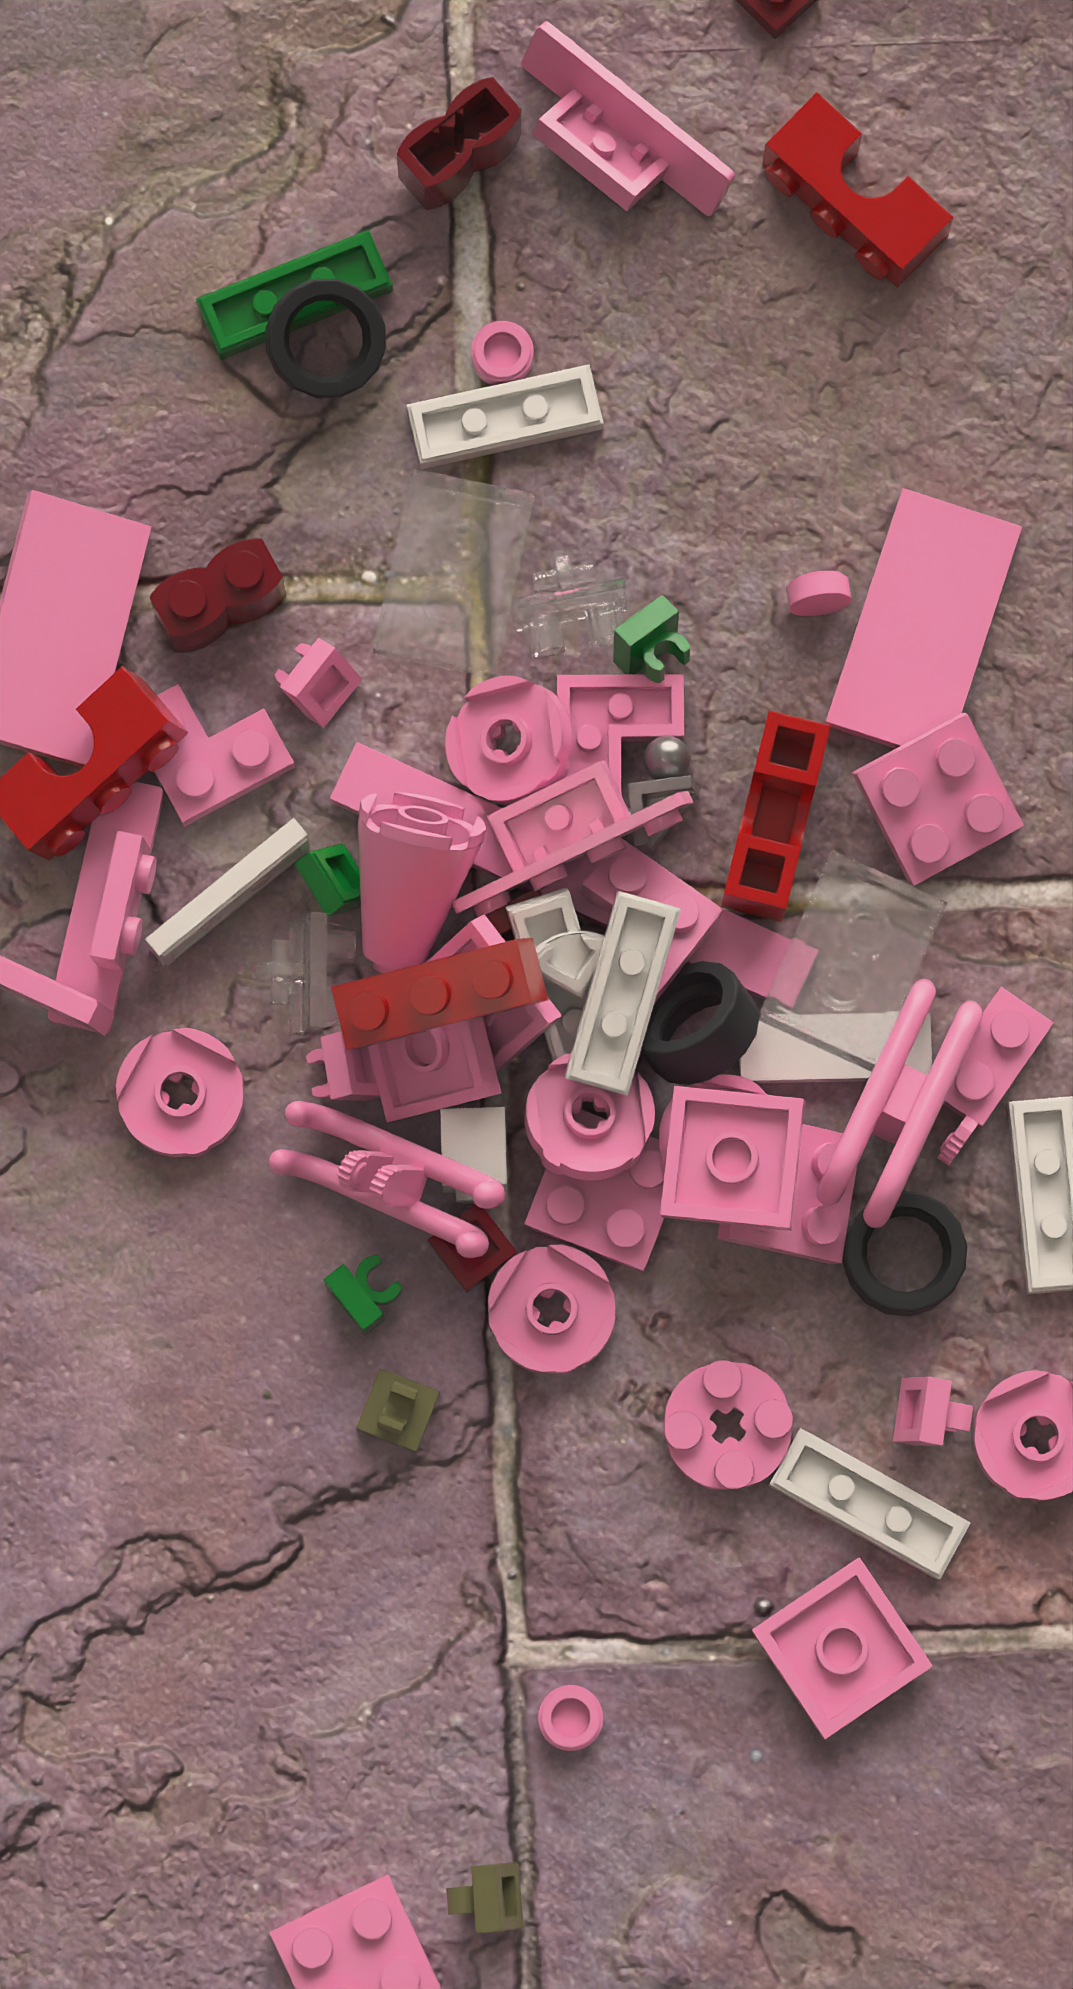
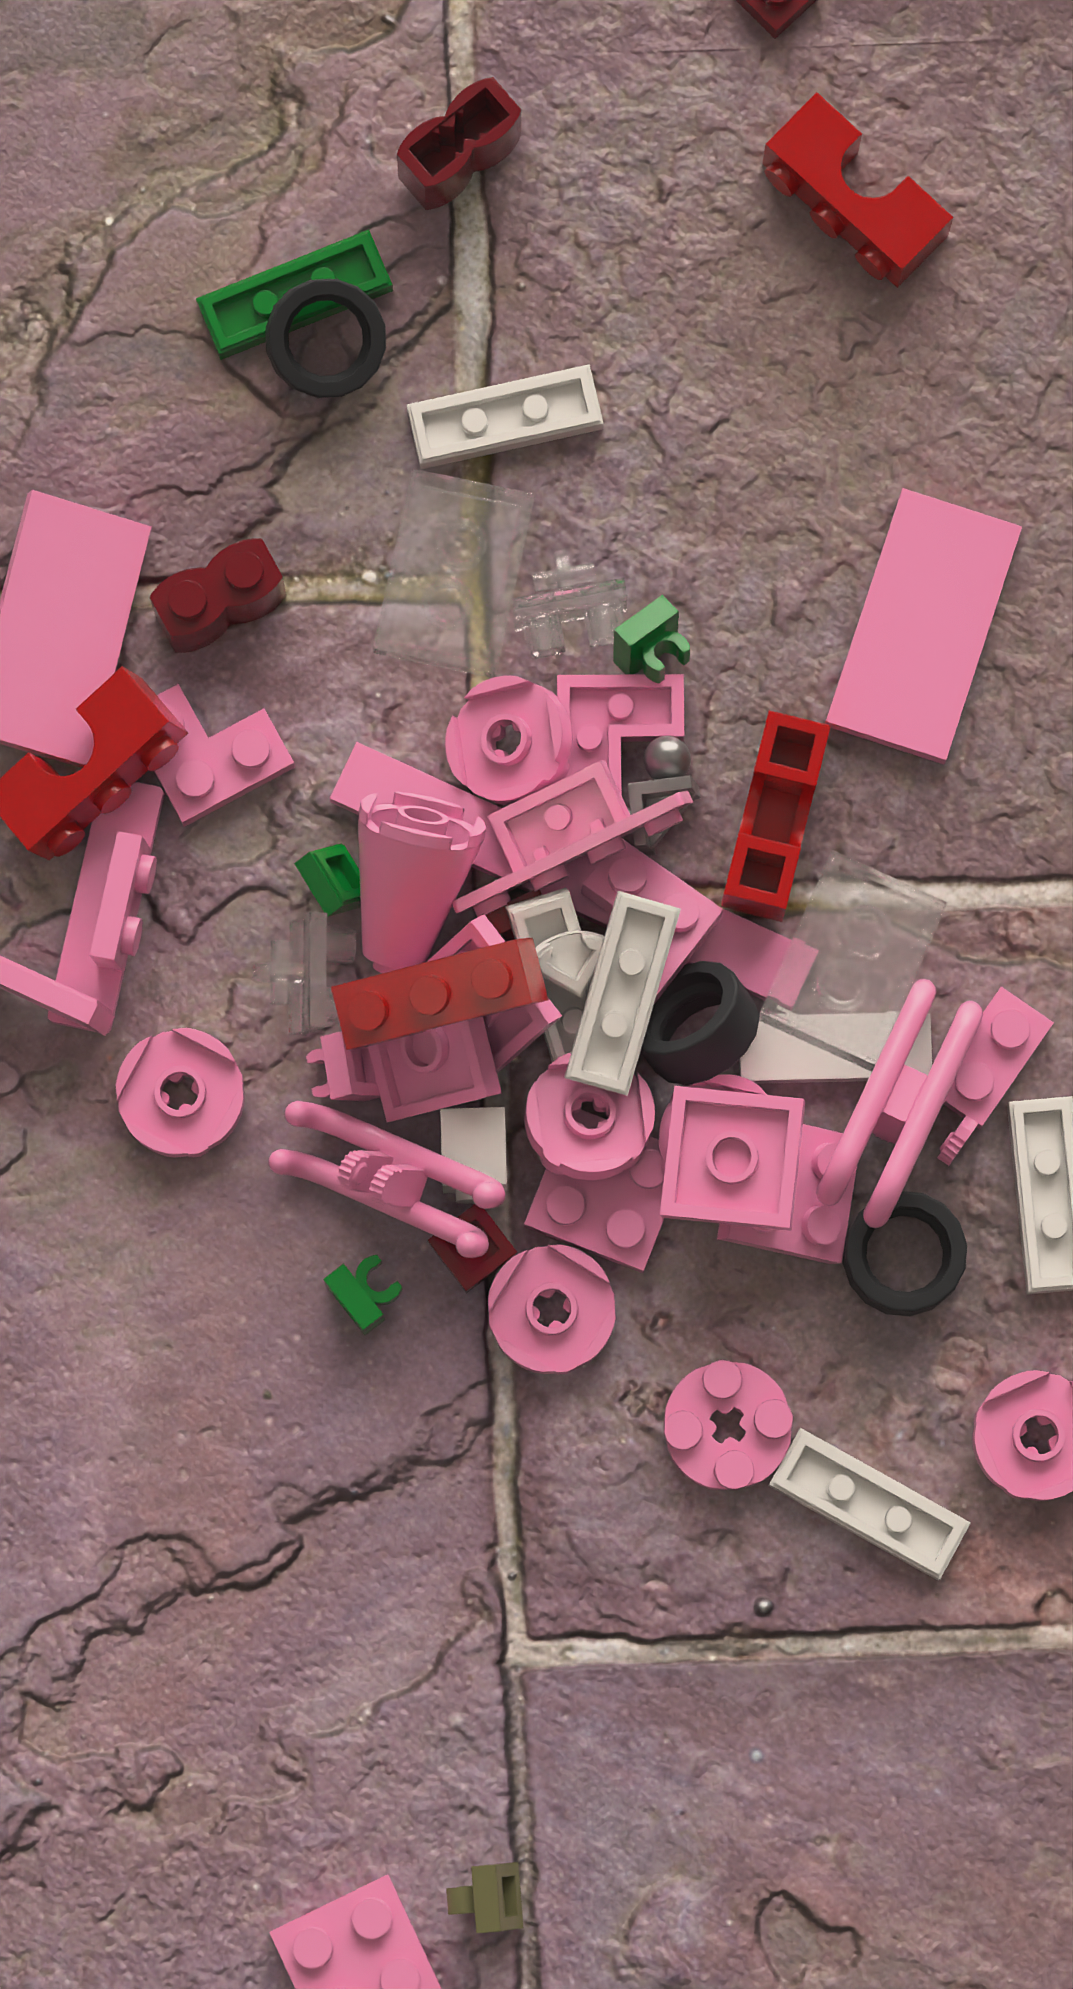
(229, 893): white tile -> none
(319, 681): bright pink tile -> none
(398, 1410): olive tile -> none
(502, 353): bright pink tile -> none
(570, 1718): bright pink tile -> none
(616, 133): bright pink bracket -> none
(818, 593): bright pink tile -> none
(841, 1648): bright pink plate -> none
(927, 1413): bright pink tile -> none
(938, 799): bright pink plate -> none

